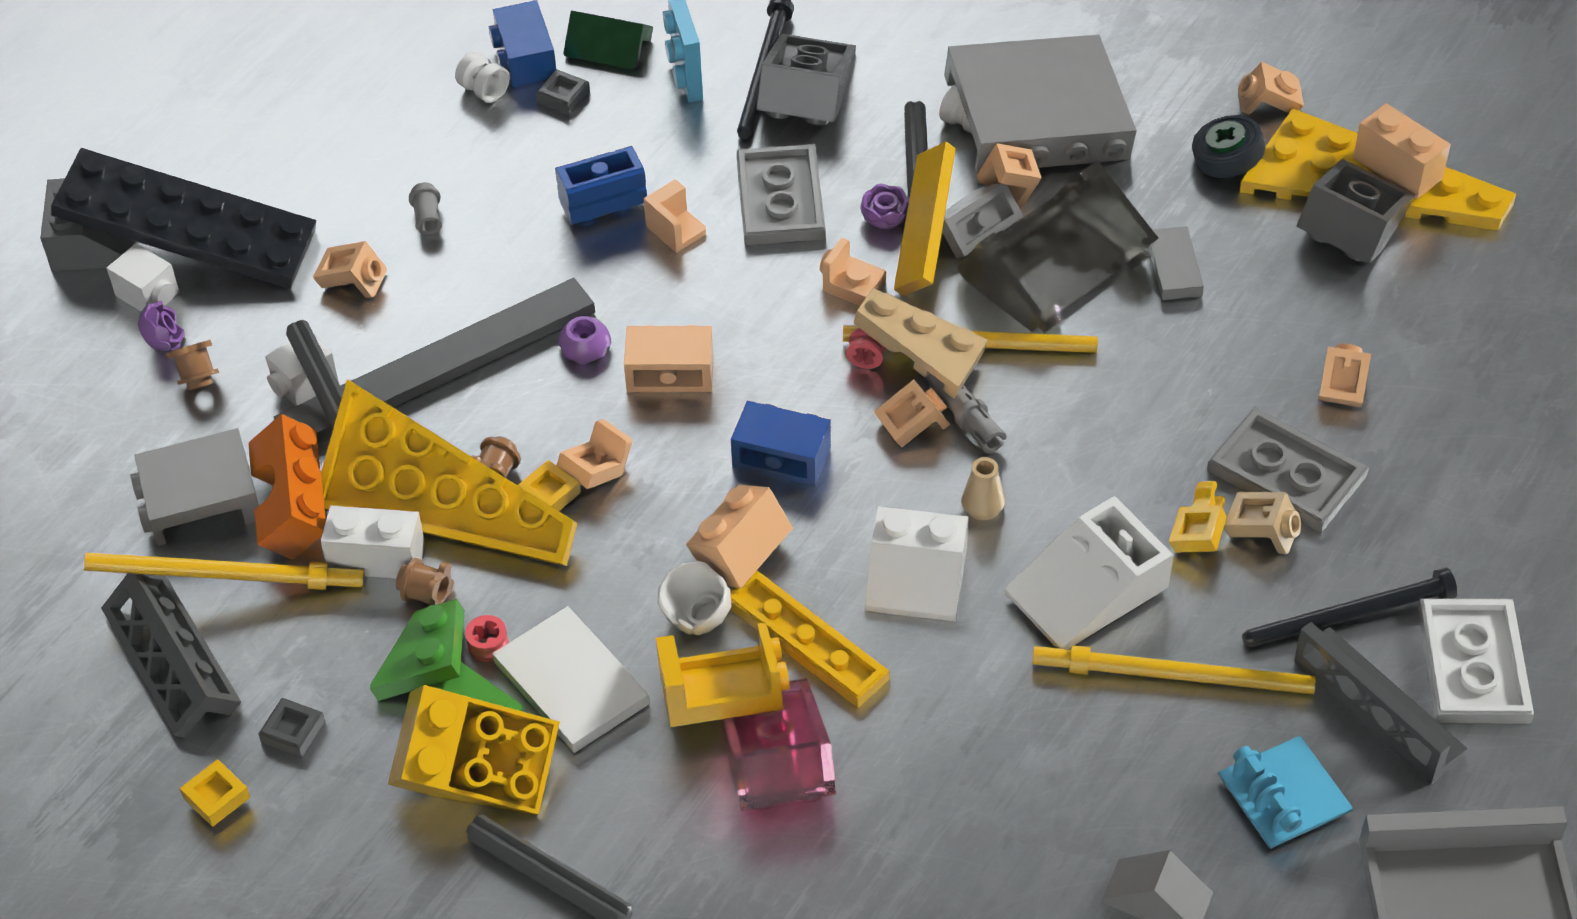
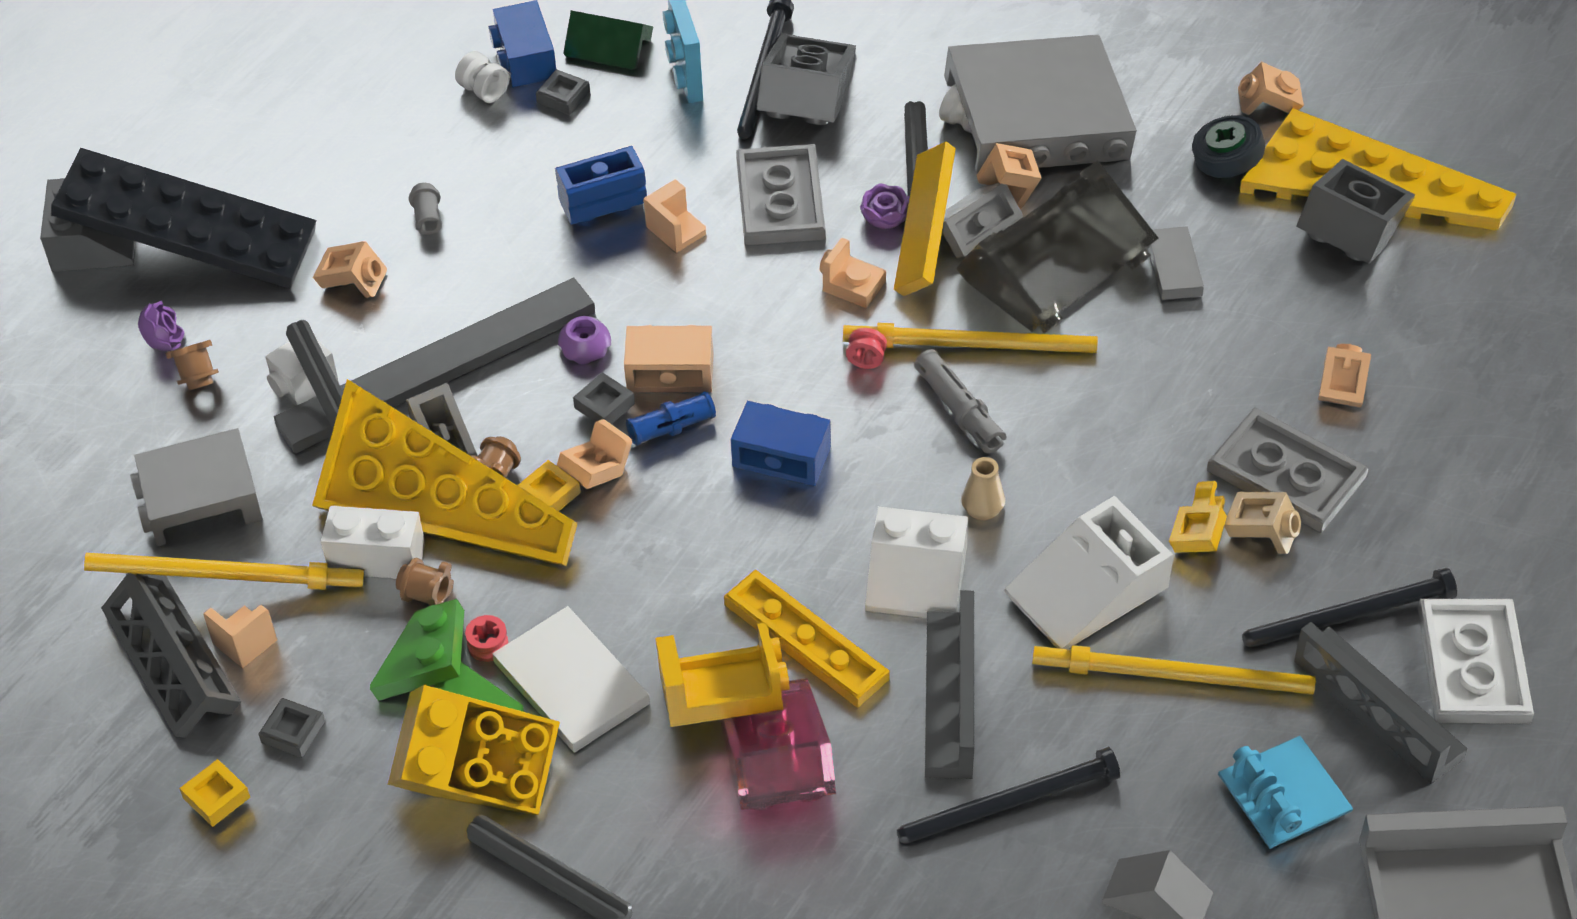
(142, 278): white brick -> none
(242, 634): none -> light nougat panel
(295, 510): orange arch -> none
(440, 414): none -> light grey slope
(604, 399): none -> dark grey plate
(670, 418): none -> blue pin
(694, 598): white hair -> none
(740, 533): light nougat brick -> none
(911, 412): light nougat bracket -> none
(928, 340): tan wing -> none
(950, 692): none -> dark grey fence
(1103, 765): none -> black bar
(1401, 150): light nougat brick -> none

